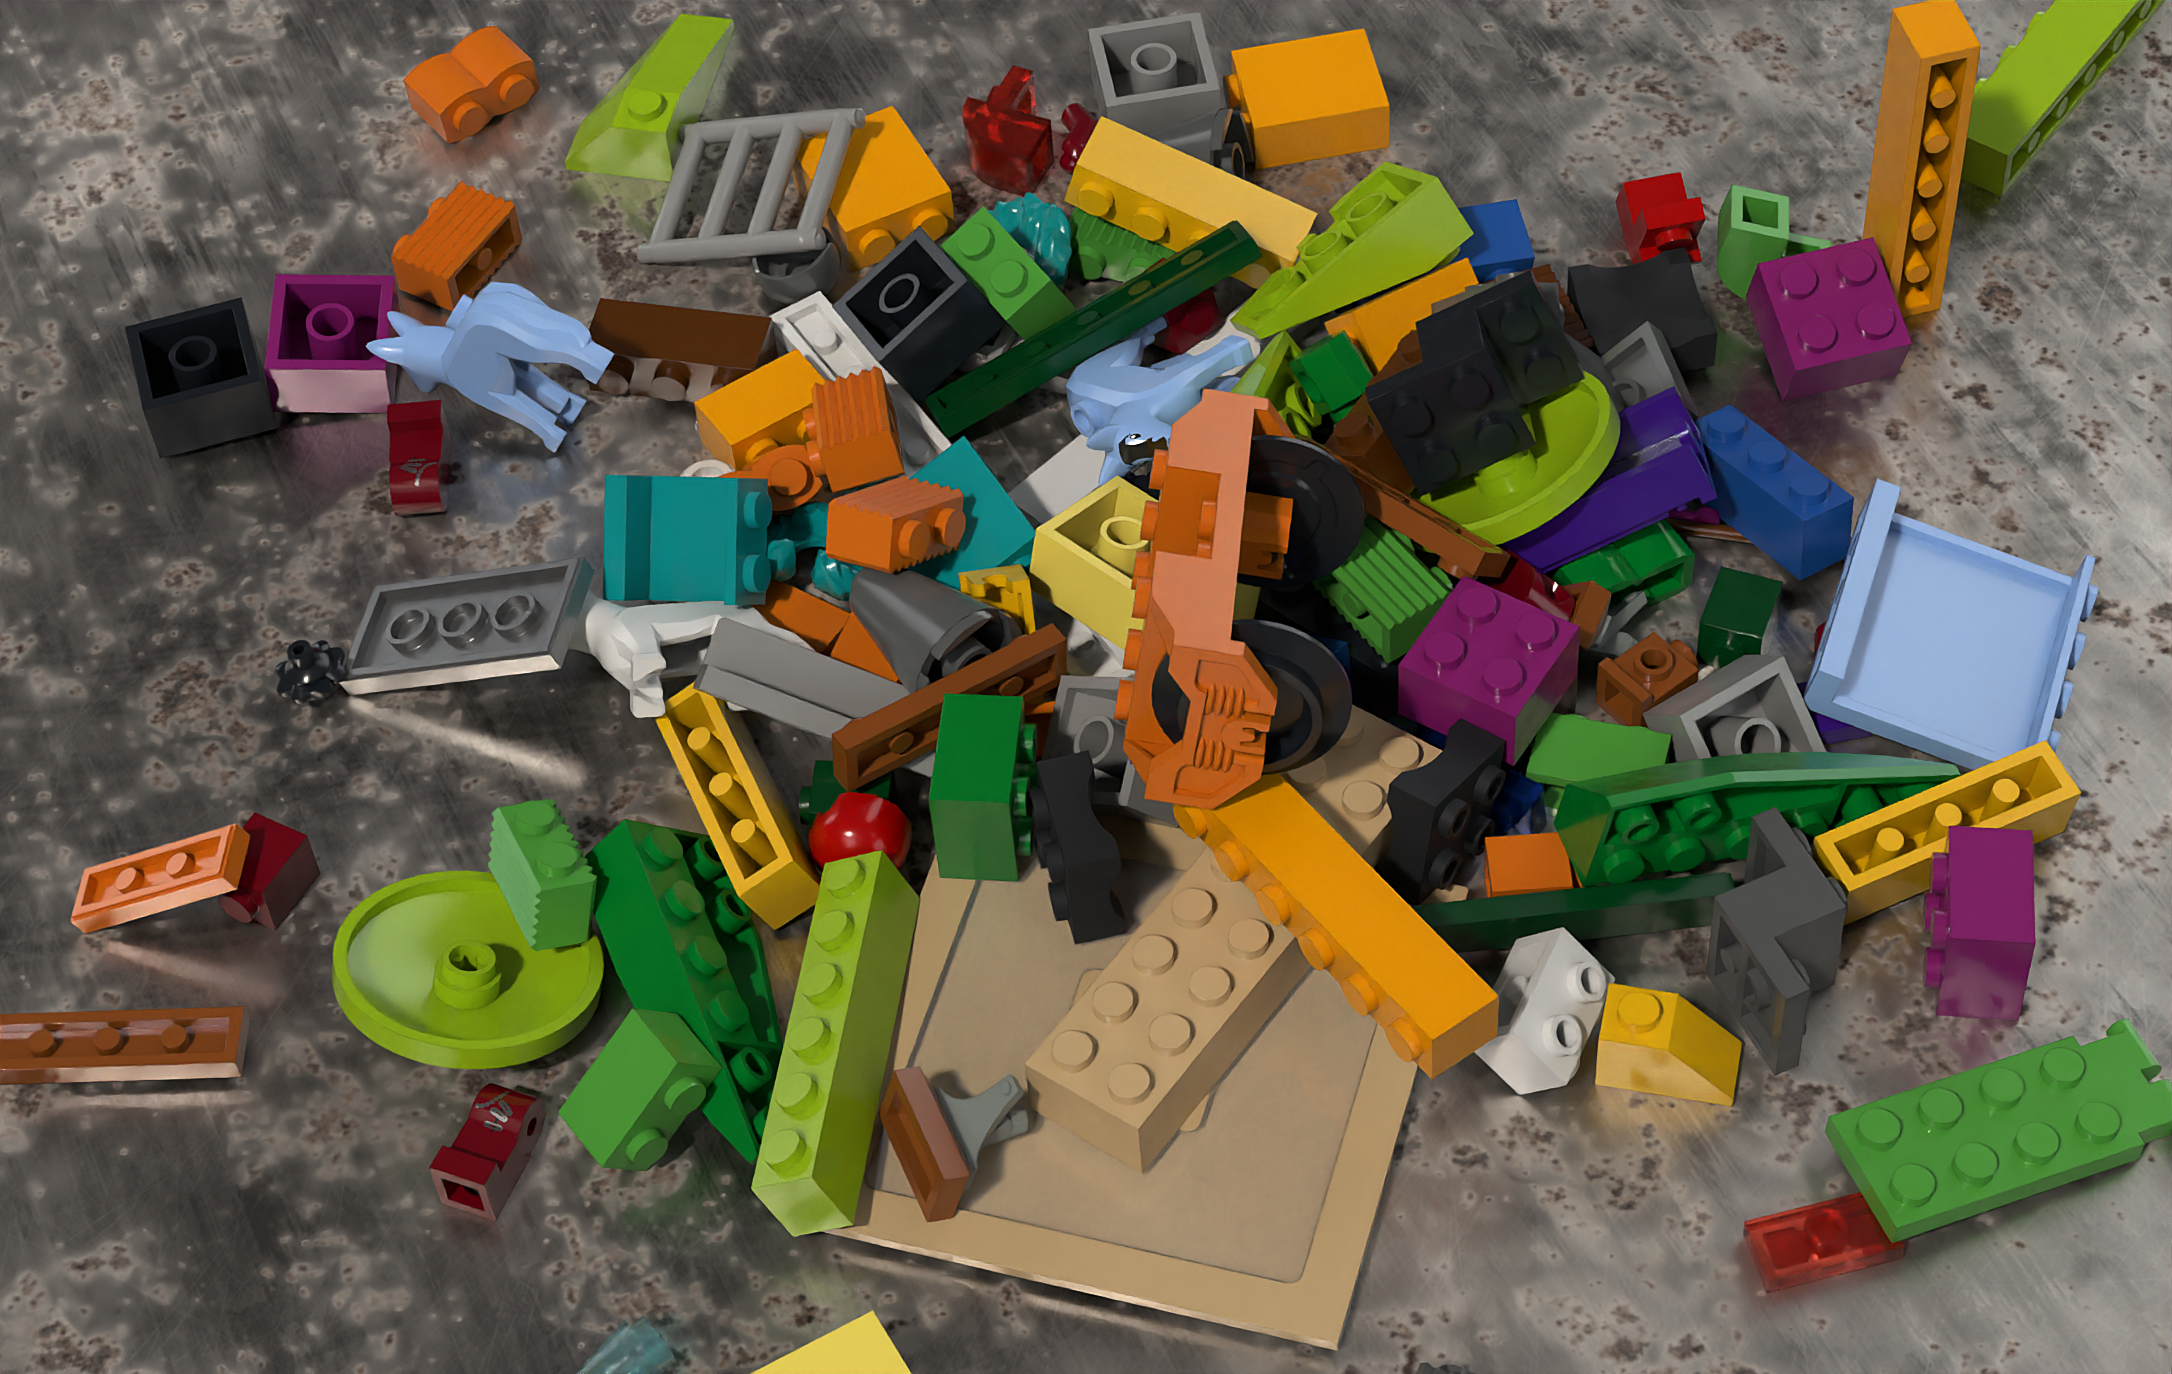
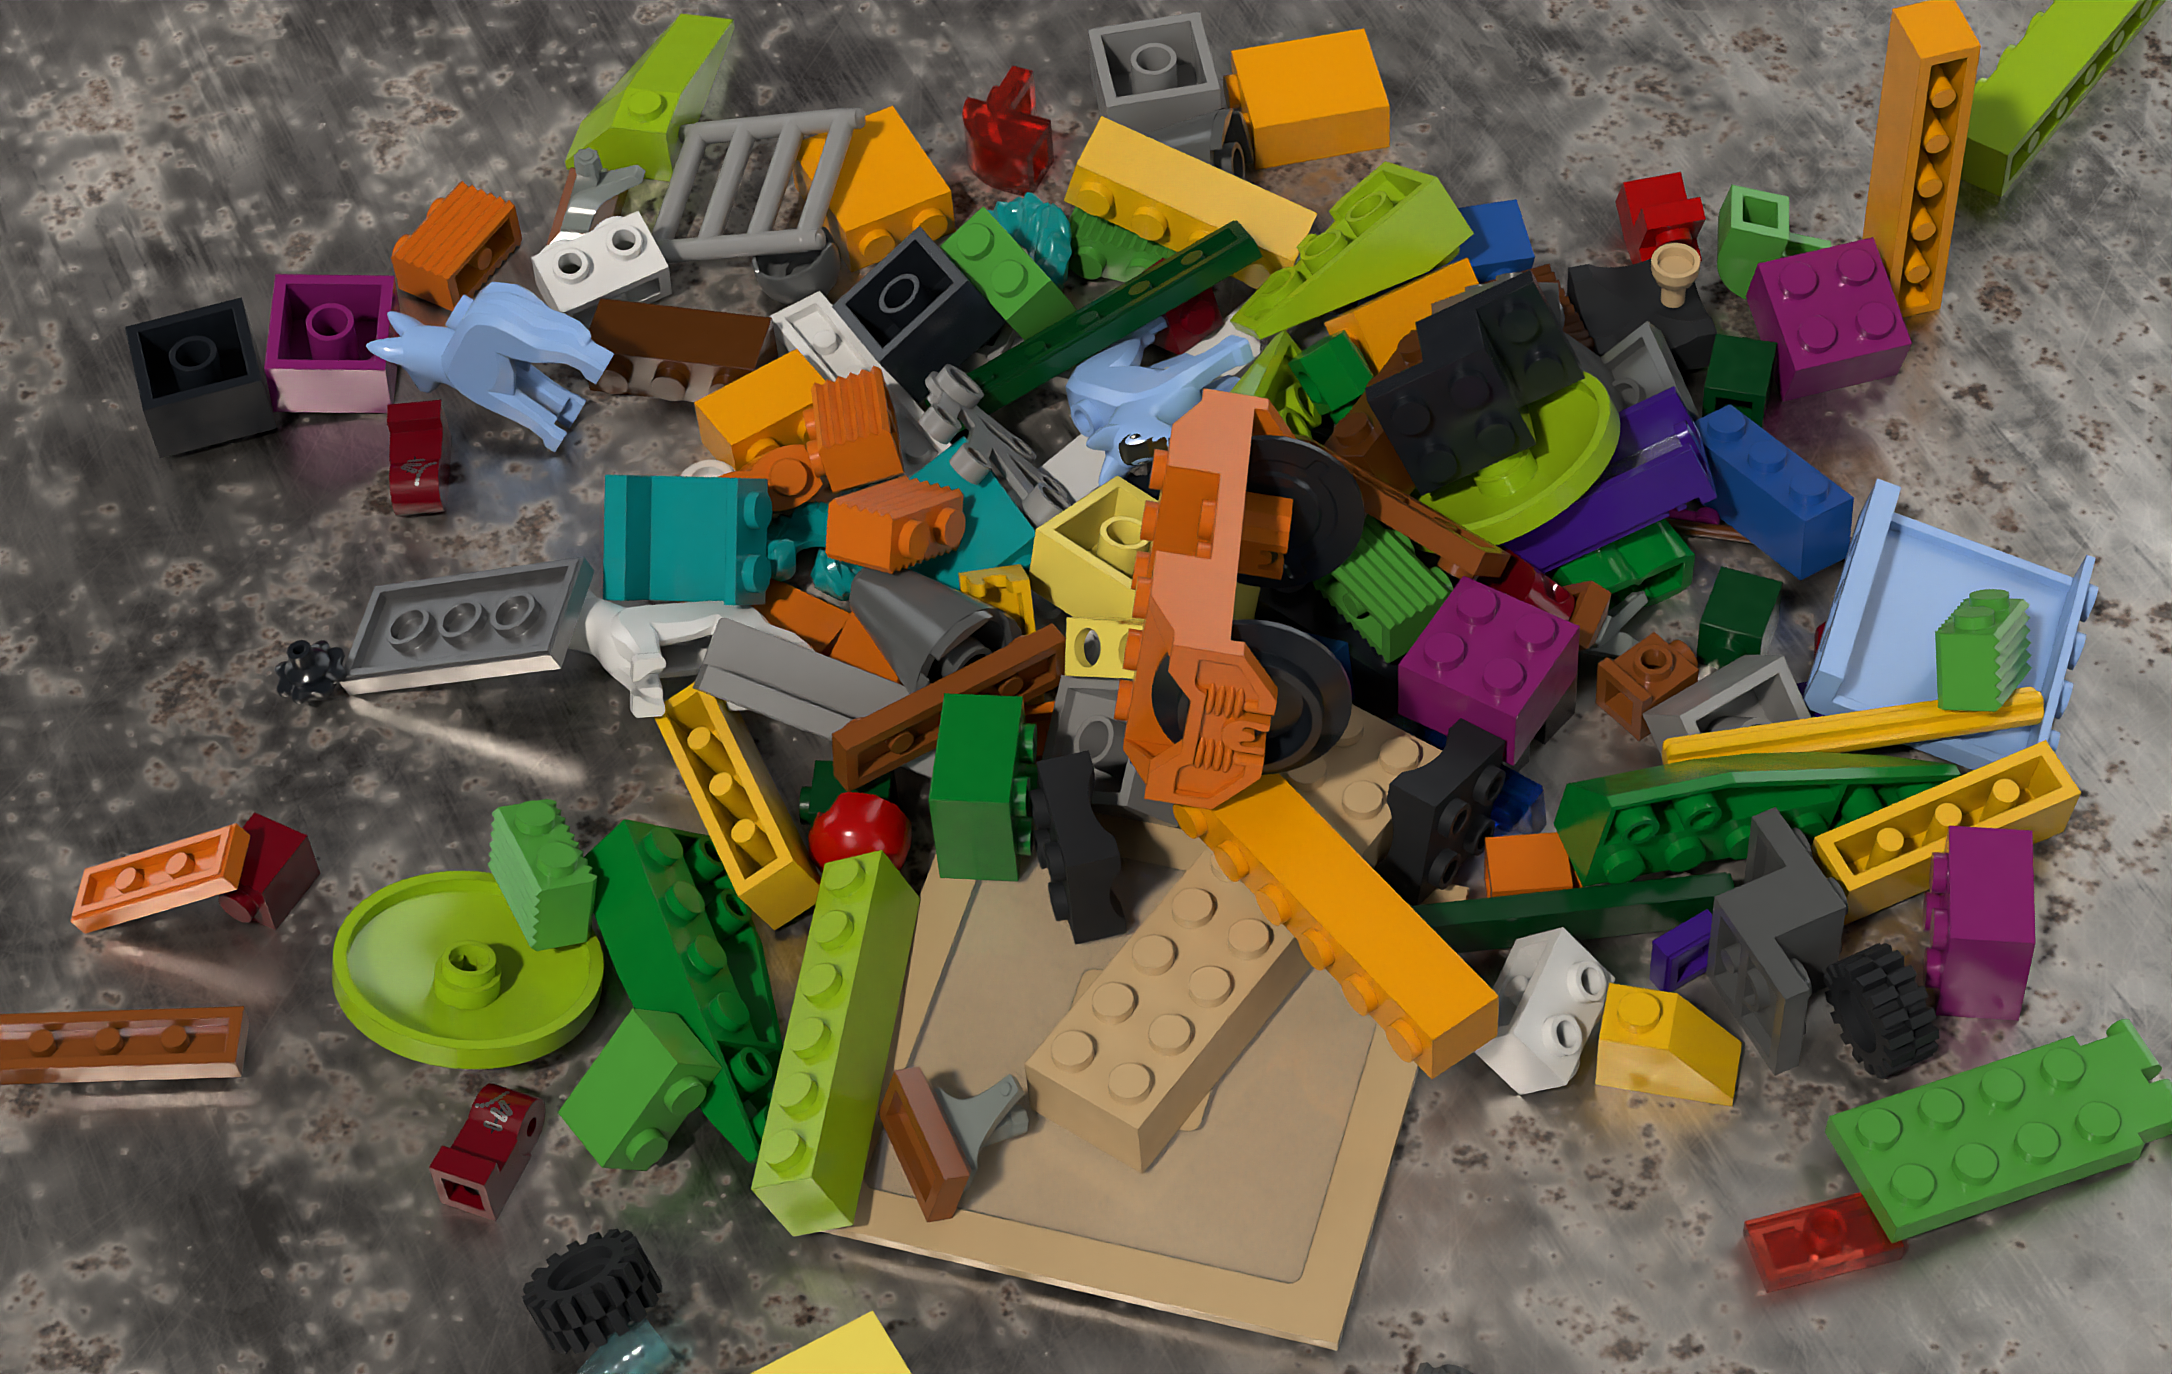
(471, 84): orange brick -> none
(591, 195): none -> light grey piece
(592, 1291): none -> black tyre
(608, 263): none -> white brick
(956, 396): none -> light grey plant
(1080, 126): dark red arm -> none
(1112, 637): none -> light yellow leg
(1582, 749): bright green brick -> none
(1675, 269): none -> tan piece
(1681, 953): none -> dark purple tile
(1740, 376): none -> dark green brick
(1858, 729): none -> yellow axle
(1881, 1010): none -> black tyre
(1982, 651): none -> bright green brick

